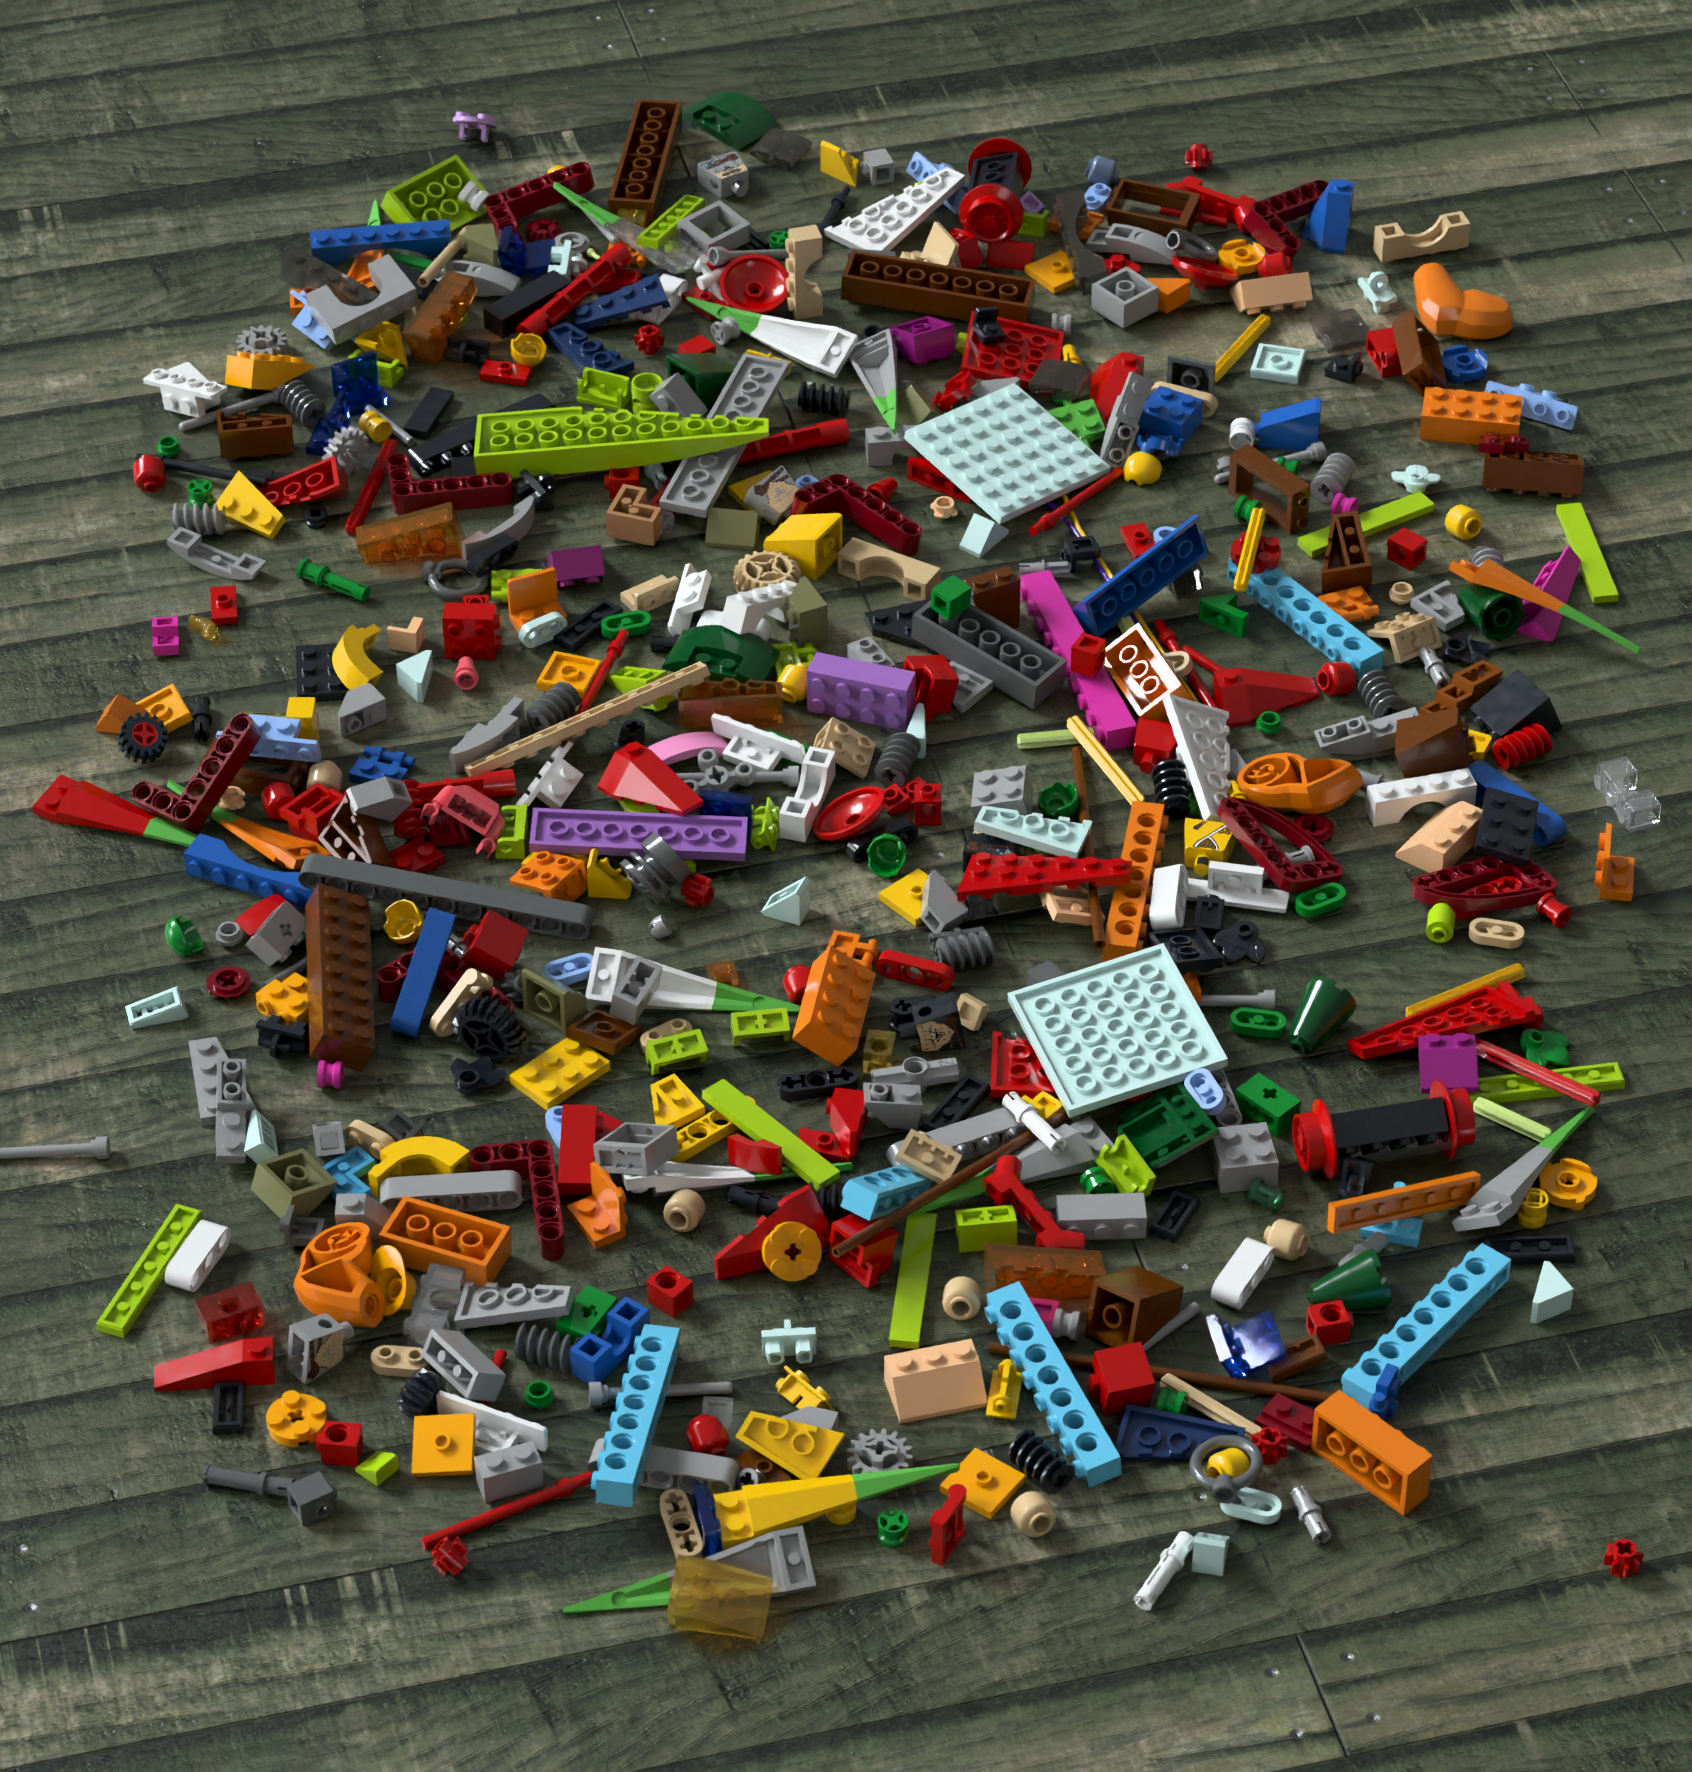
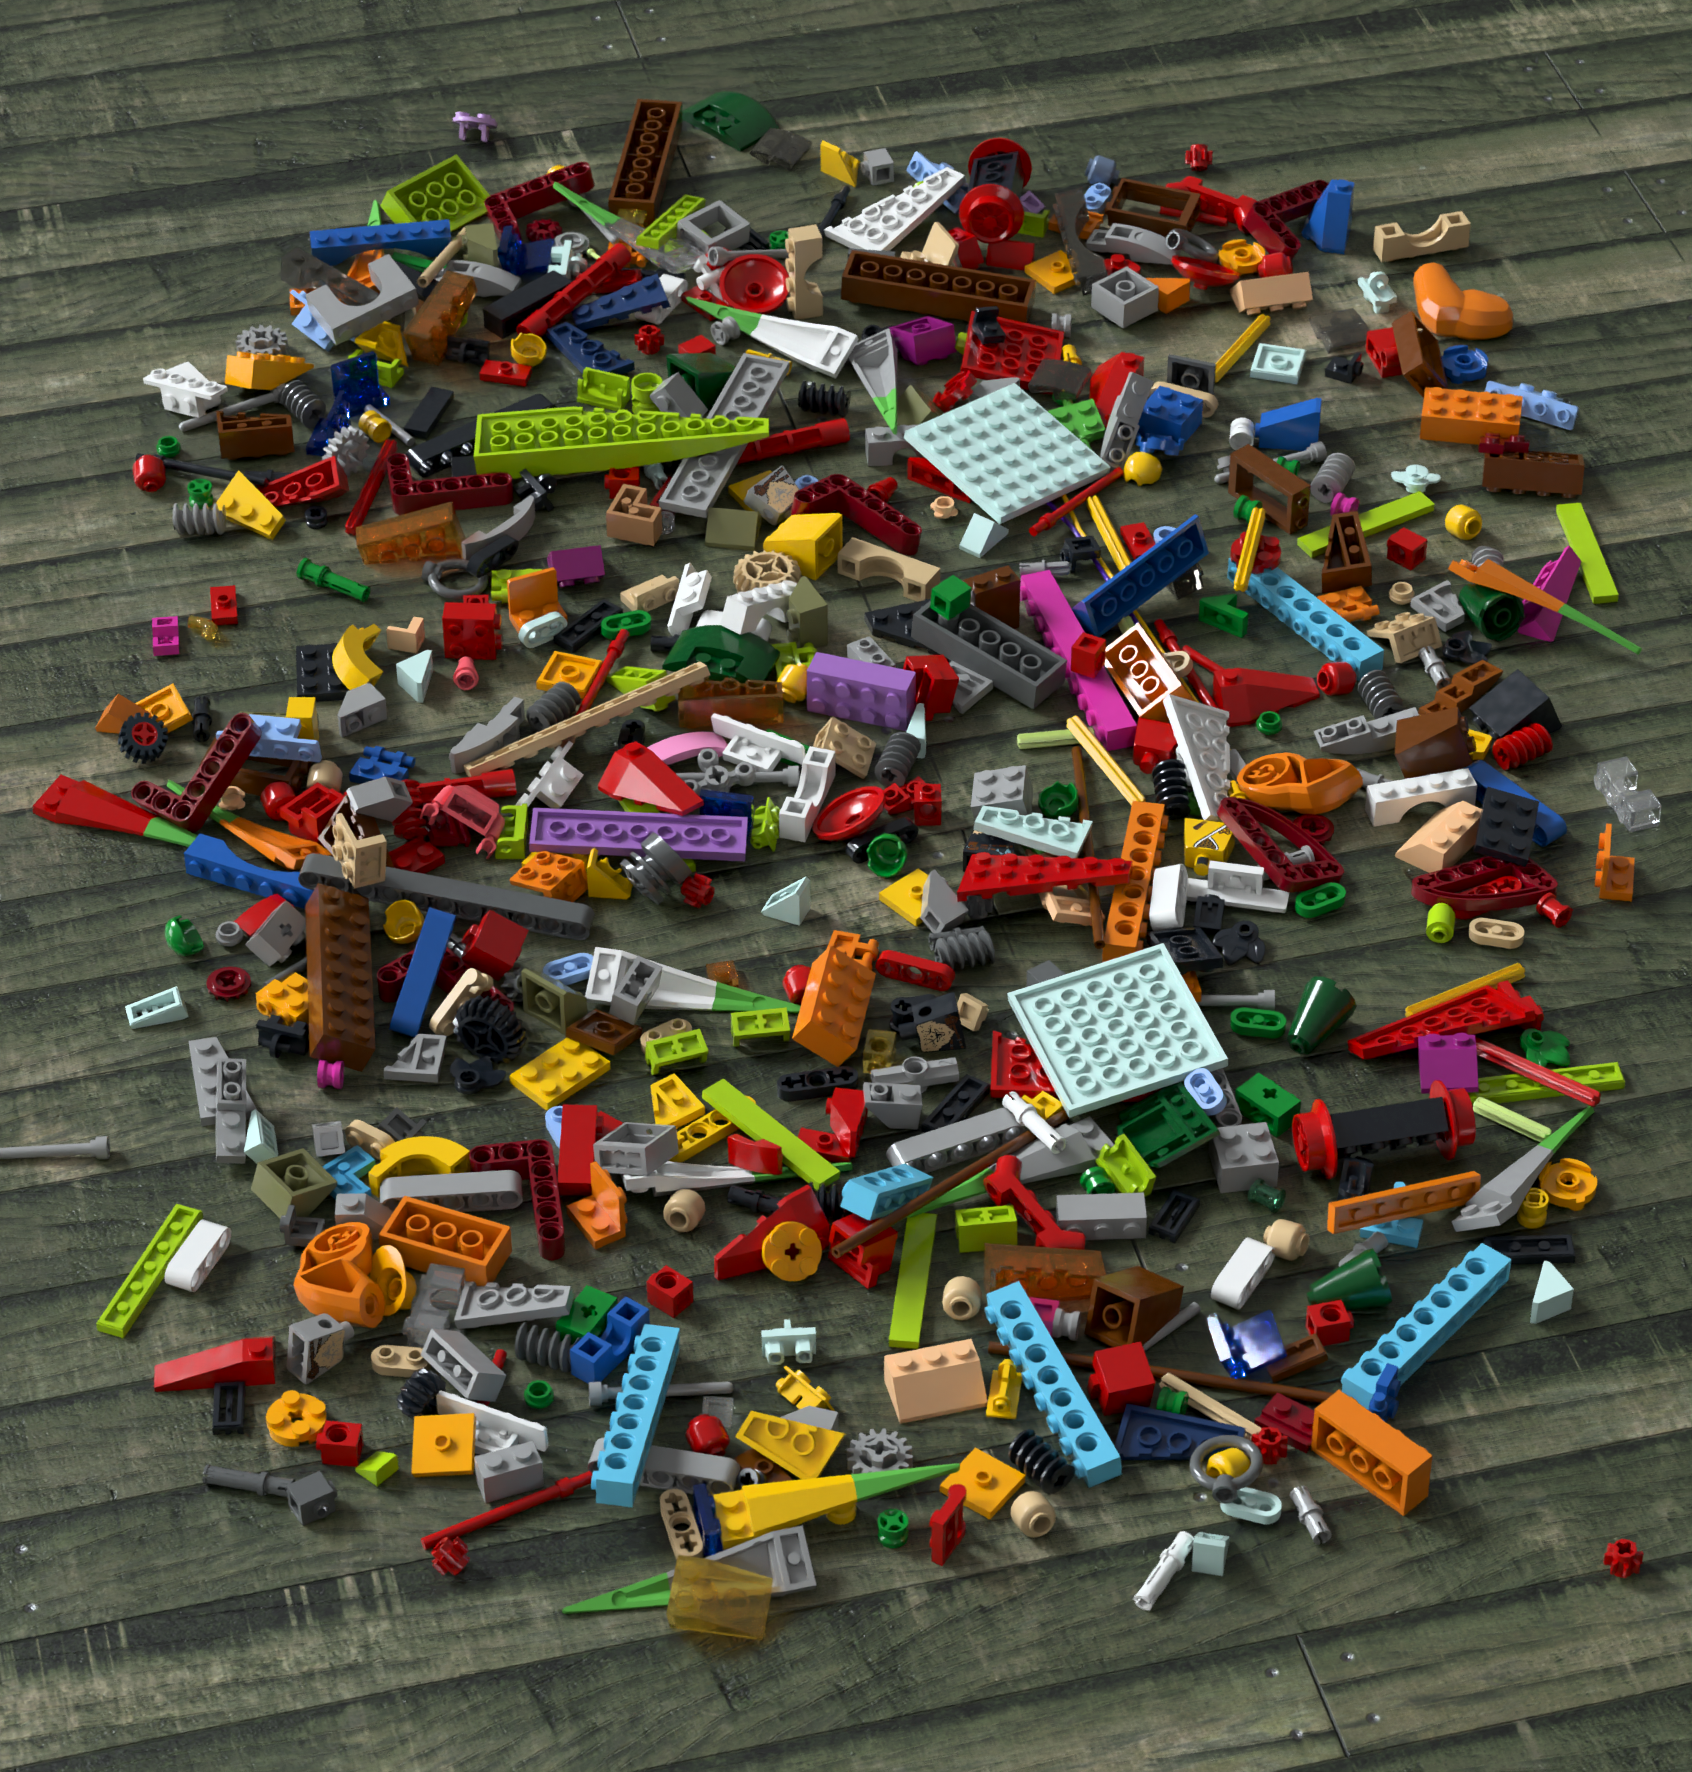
(190, 547): light grey slope -> none
(230, 1312): clear red brick -> none
(362, 859): none -> tan bracket
(419, 1060): none -> light grey wing
(473, 196): white wheel -> none
(660, 927): light grey hinge -> none
(724, 175): light grey torso -> none
(928, 1156): tan bracket -> none
(1108, 532): none -> yellow axle

